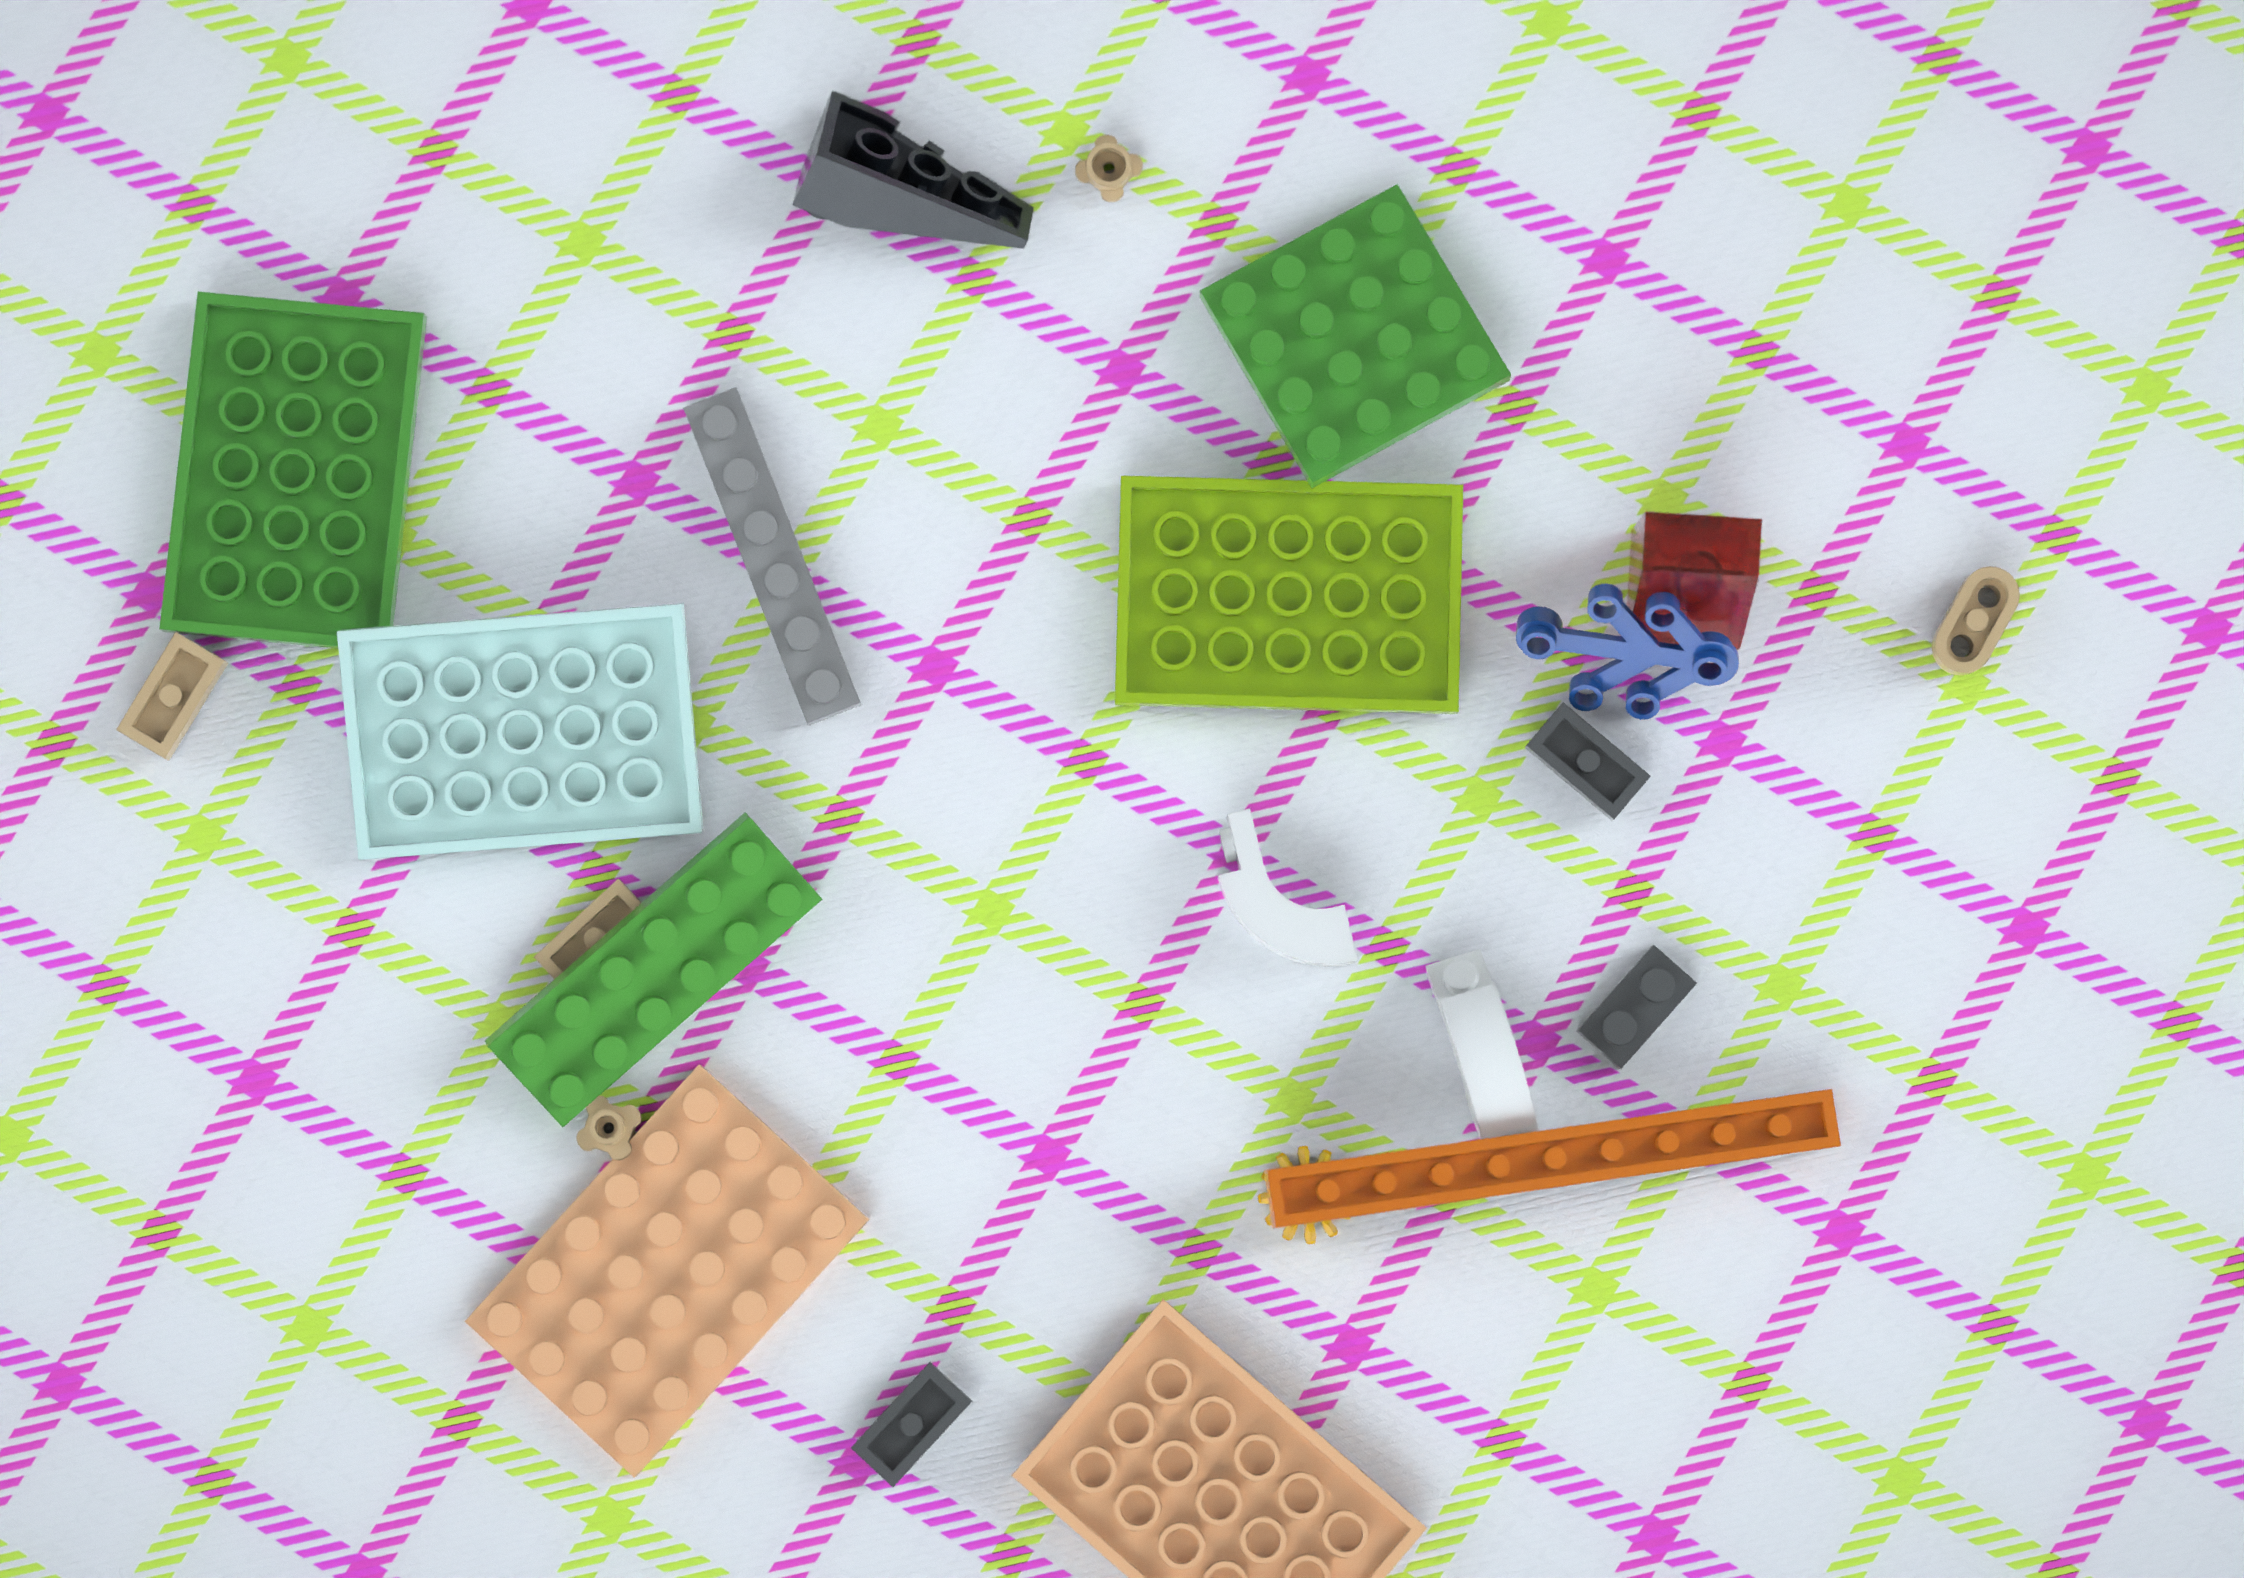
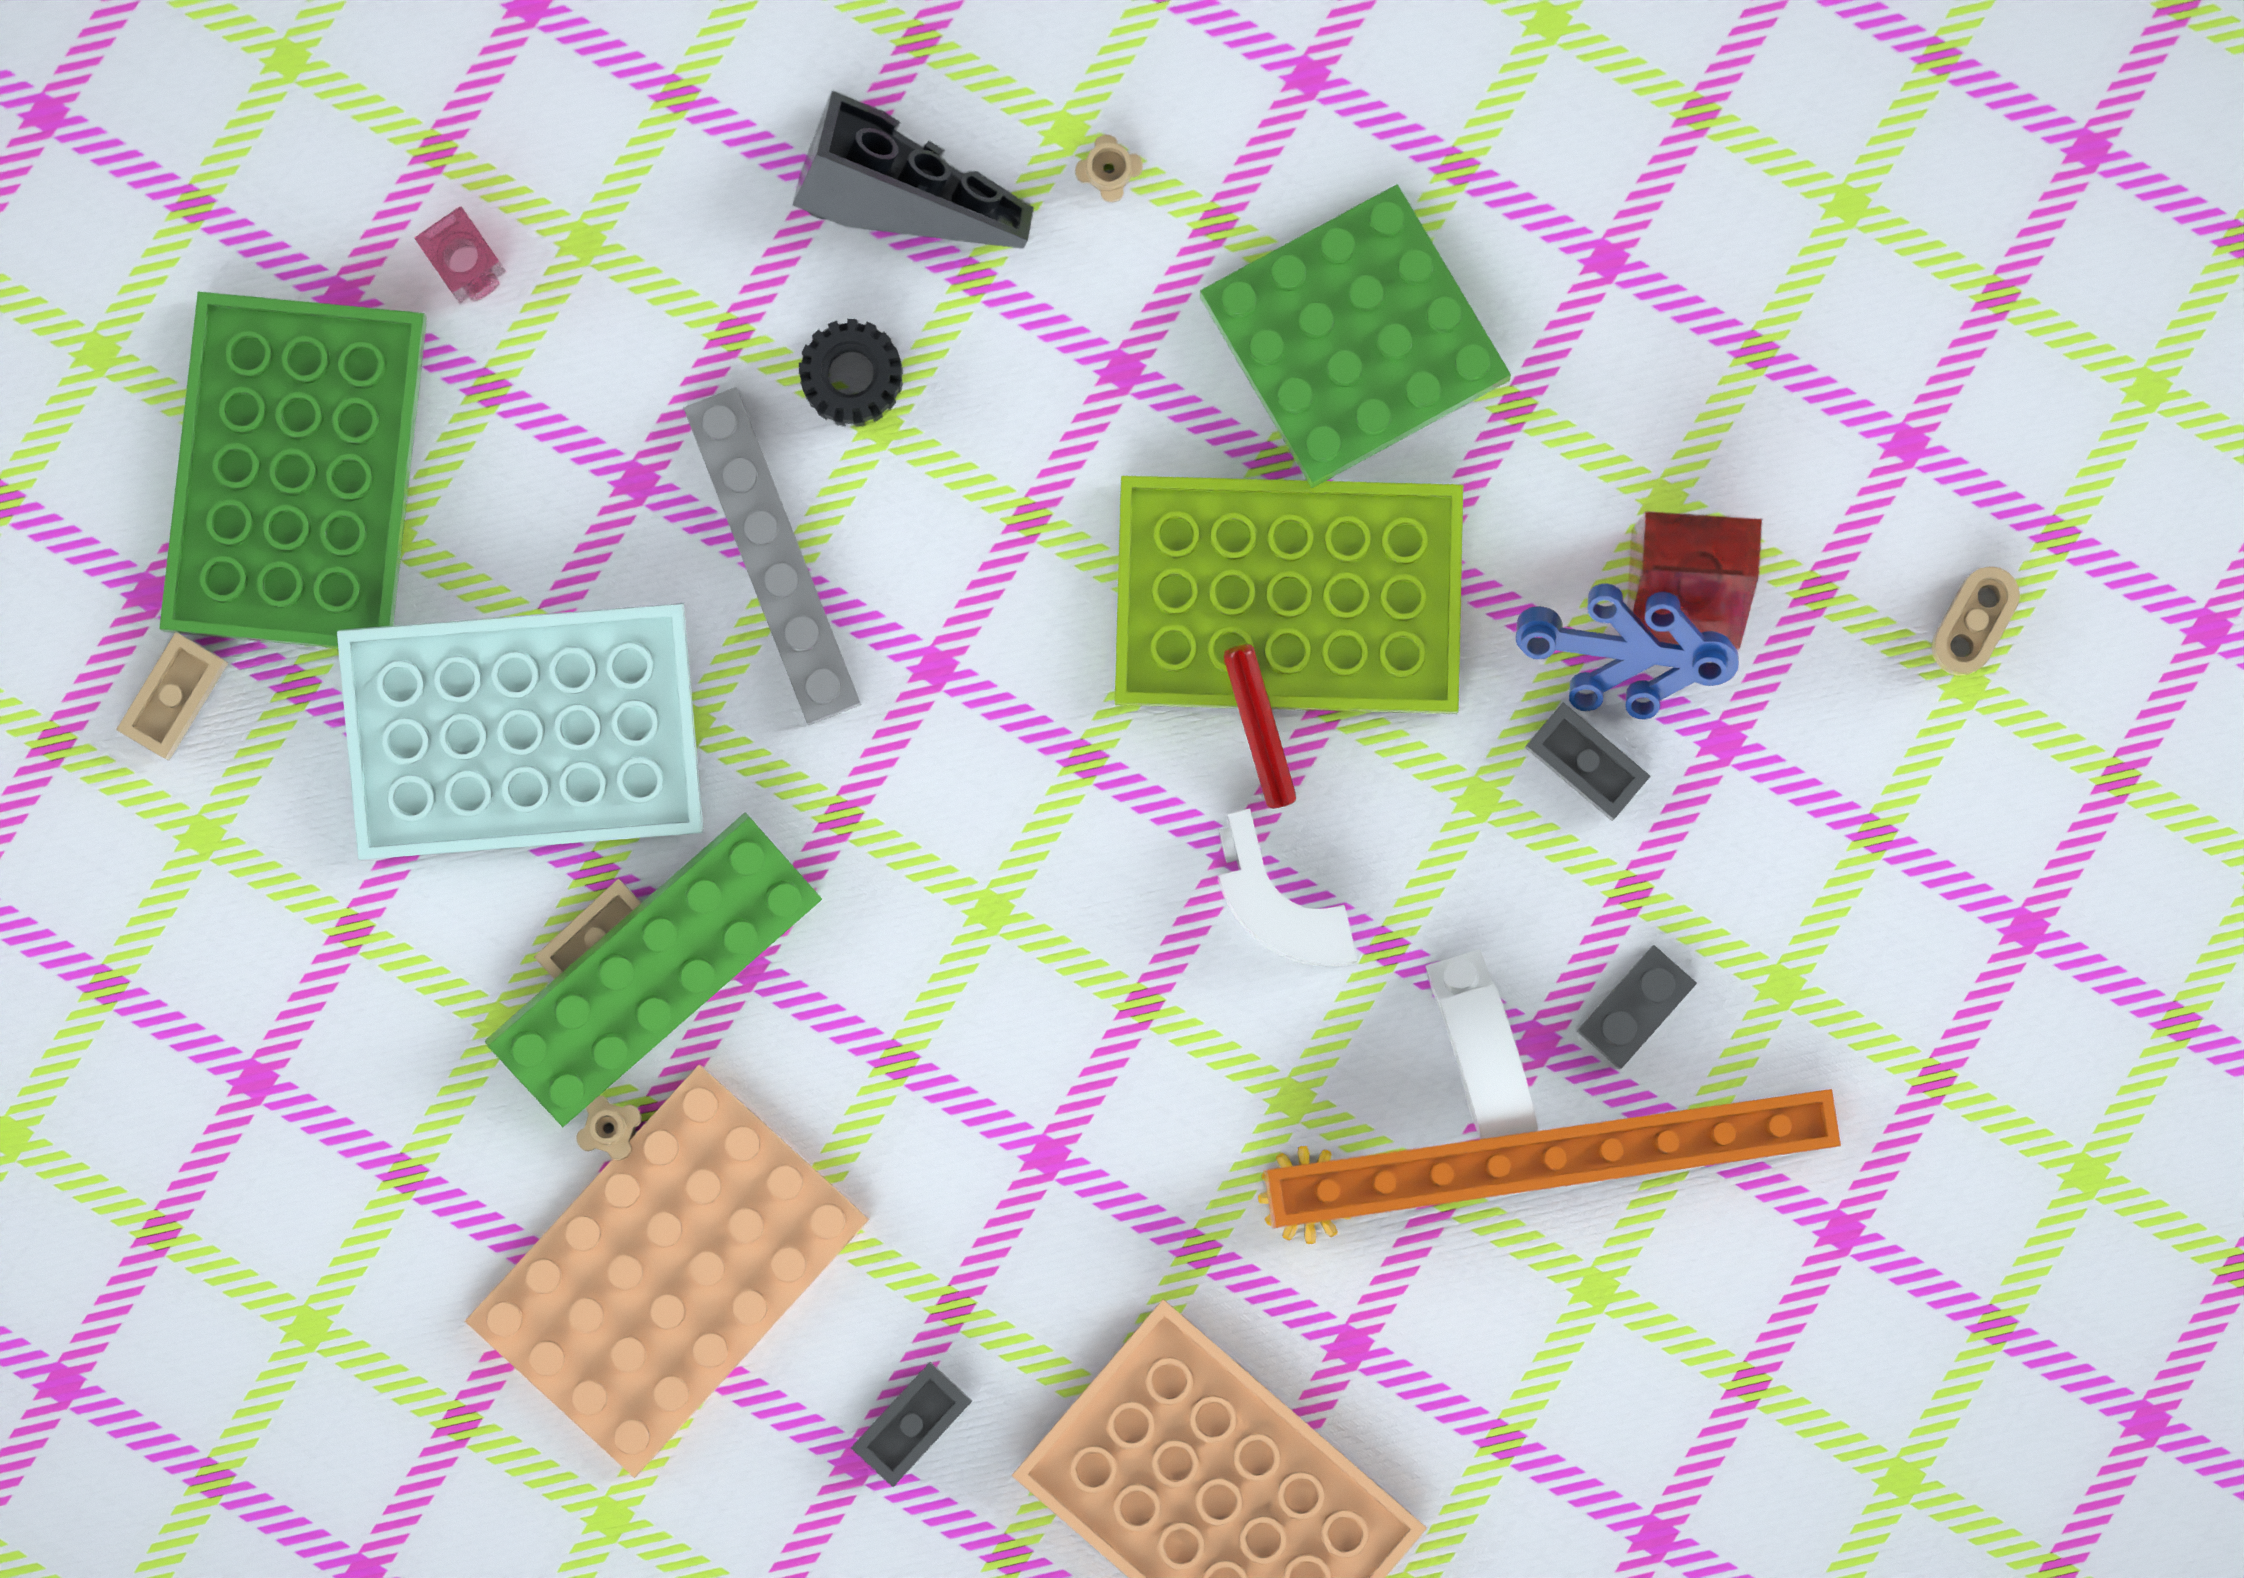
(448, 236): none -> clear pink brick
(842, 339): none -> black tyre
(1259, 726): none -> red axle

